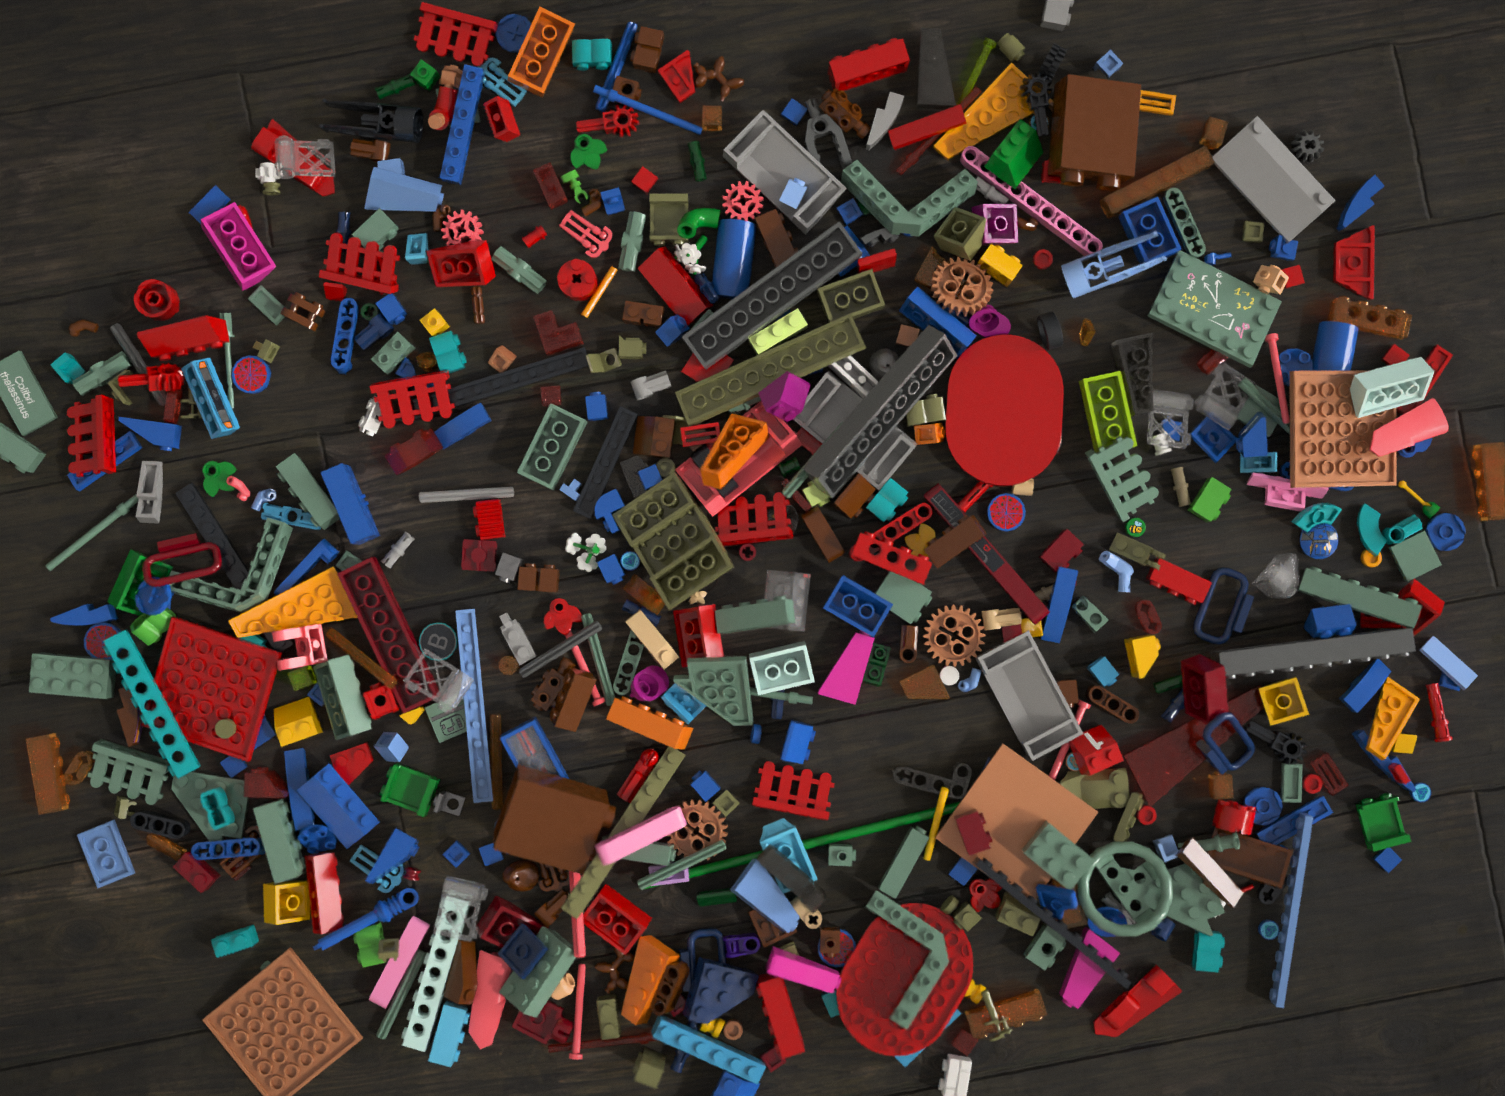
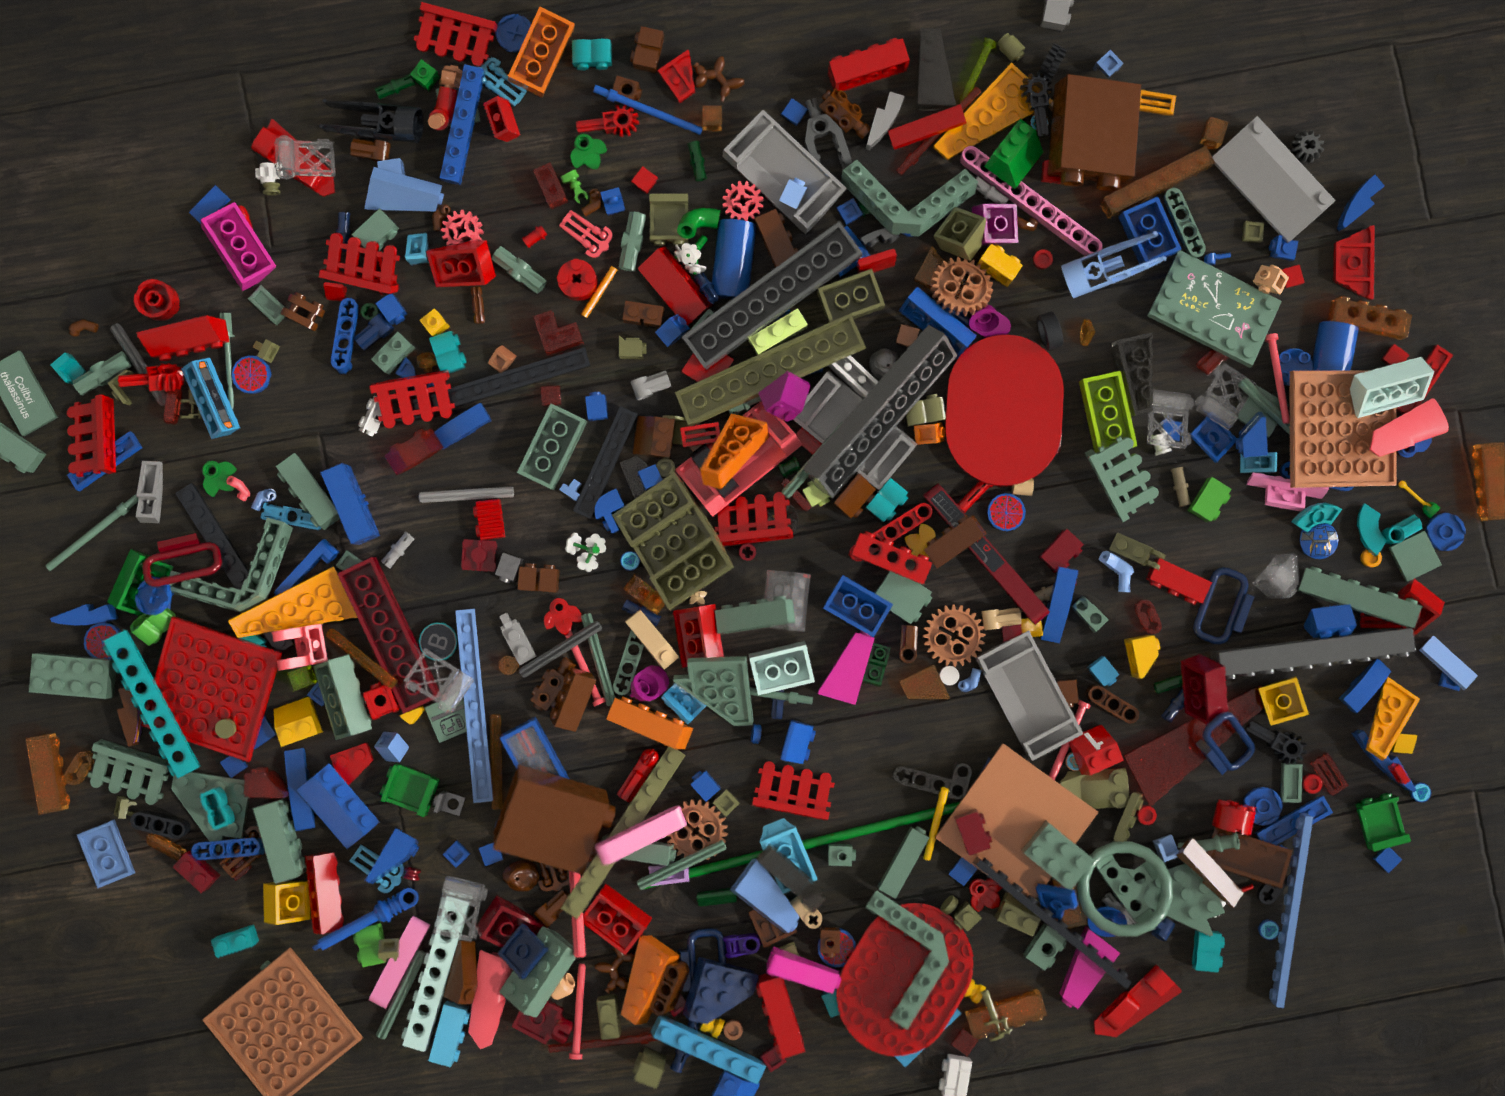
(157, 433): blue slope -> none
(317, 838): blue dish -> none
(598, 363): olive bracket -> none
(611, 569): blue brick -> none
(617, 63): blue axle -> none
(823, 534): reddish brown beam -> none
(1135, 527): green tile -> none
(1220, 785): clear orange brick -> none
(1439, 721): red pin -> none

